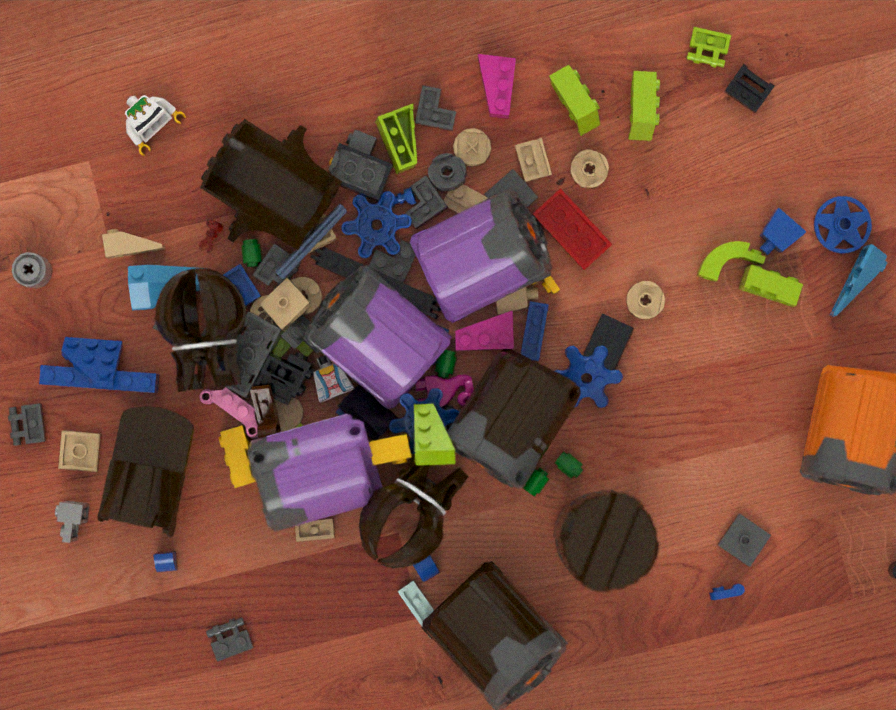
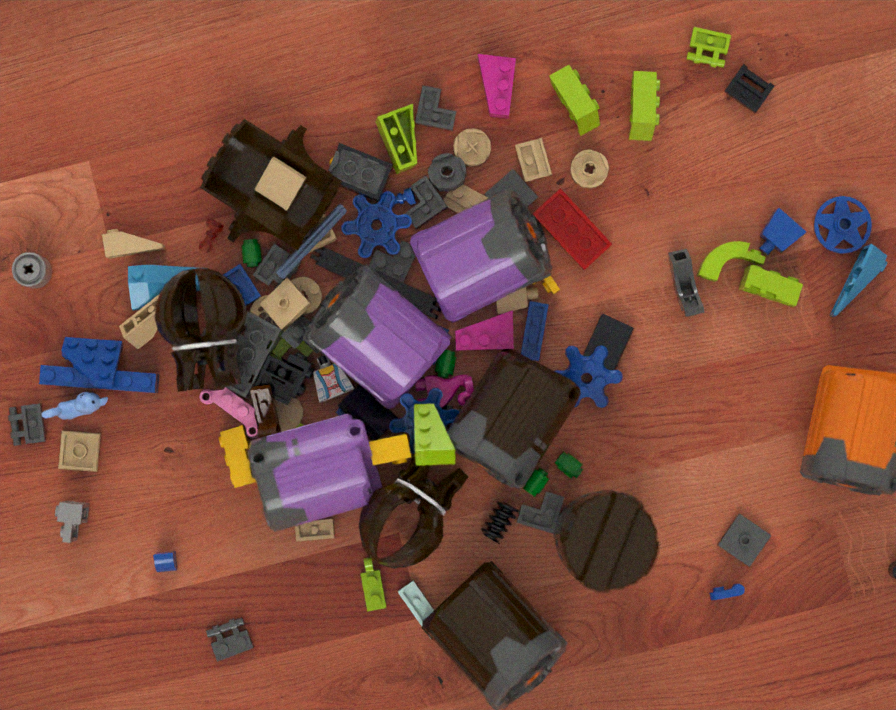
(84, 404): none -> light blue animal
(141, 326): none -> tan slope
(147, 117): white torso -> none
(147, 468): dark brown piece -> none
(280, 183): none -> tan tile
(361, 142): dark grey brick -> none
(372, 587): none -> lime plate
(426, 569): blue brick -> none
(499, 521): none -> black piece
(542, 518): none -> dark grey plate
(636, 306): tan plate -> none
(684, 282): none -> dark grey arch

